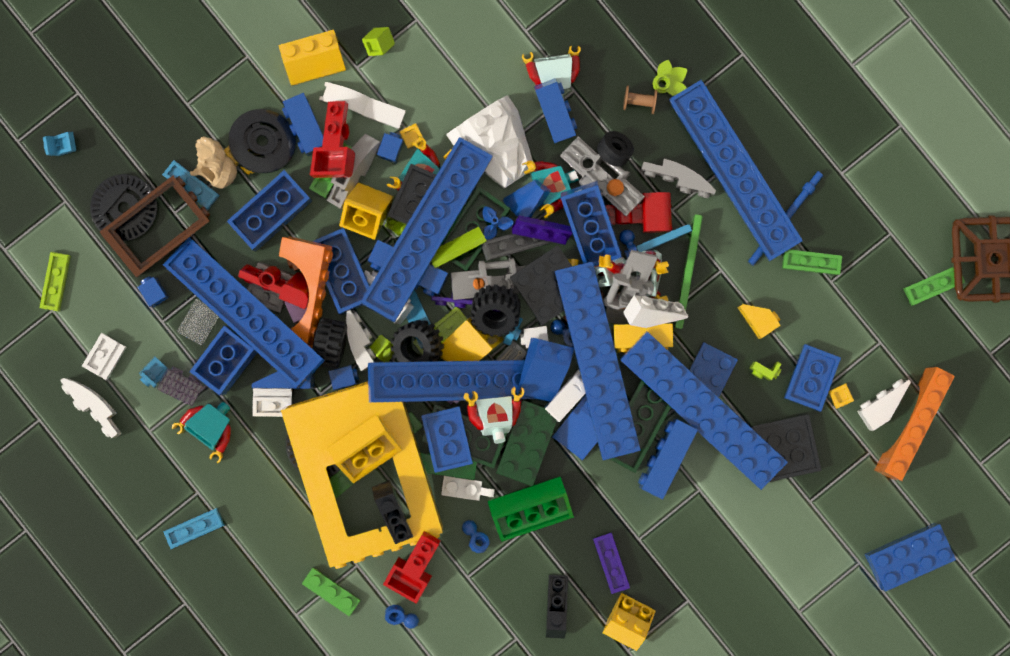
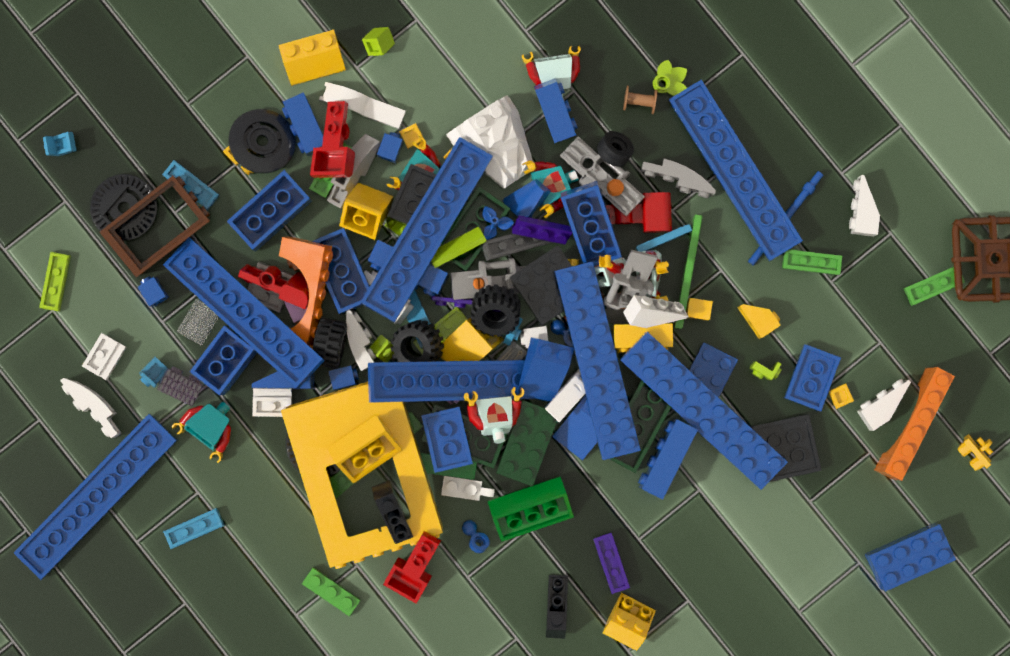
(95, 496): none -> blue plate
(214, 163): tan hair -> none
(395, 615): blue plate -> none
(627, 238): blue plate -> none
(699, 309): none -> yellow panel
(865, 214): none -> white slope
(981, 458): none -> yellow hips

